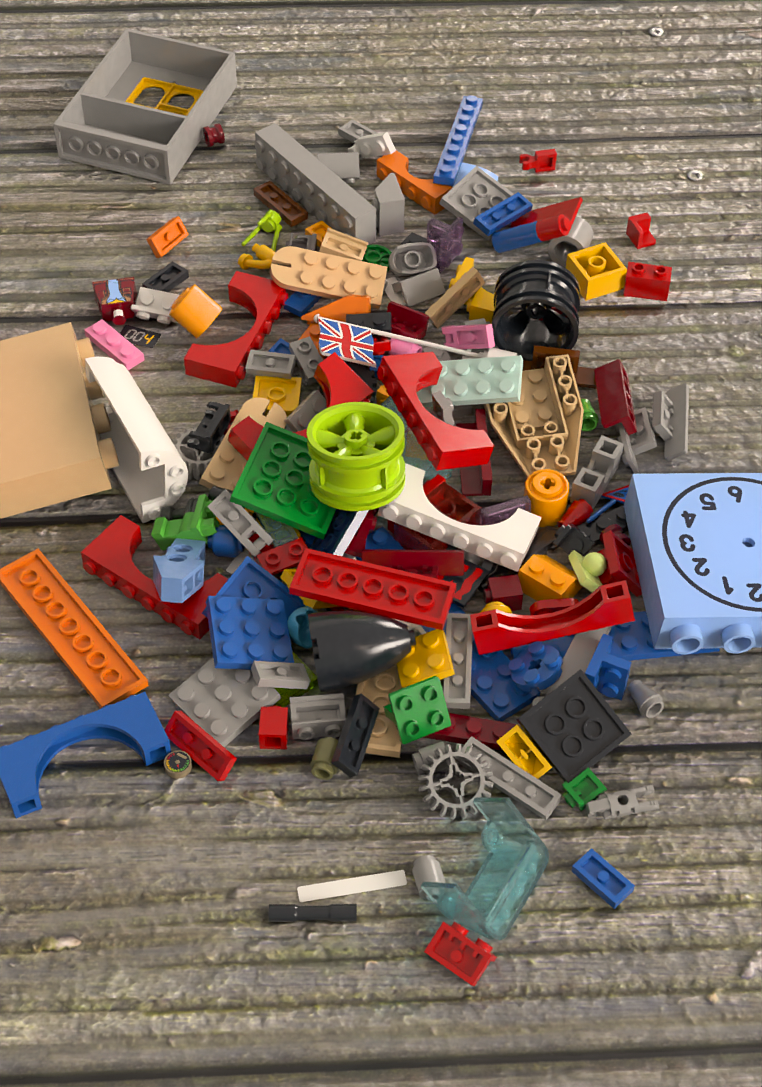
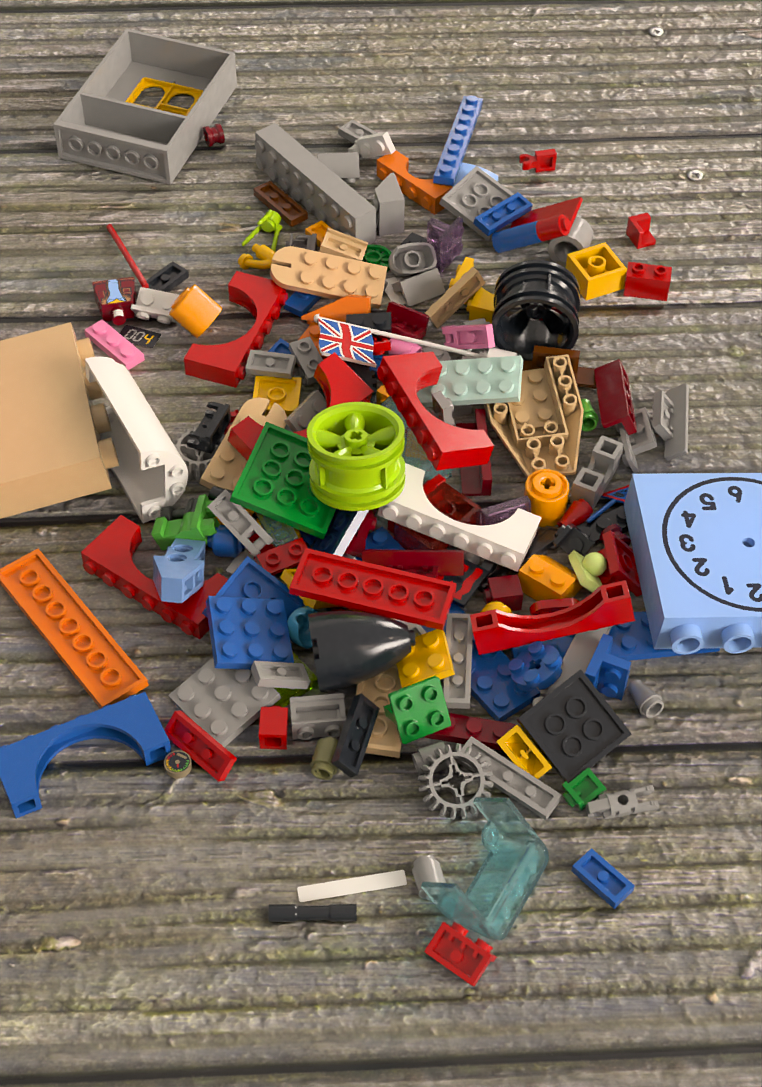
(127, 256): none -> red axle
(167, 237): orange plate -> none

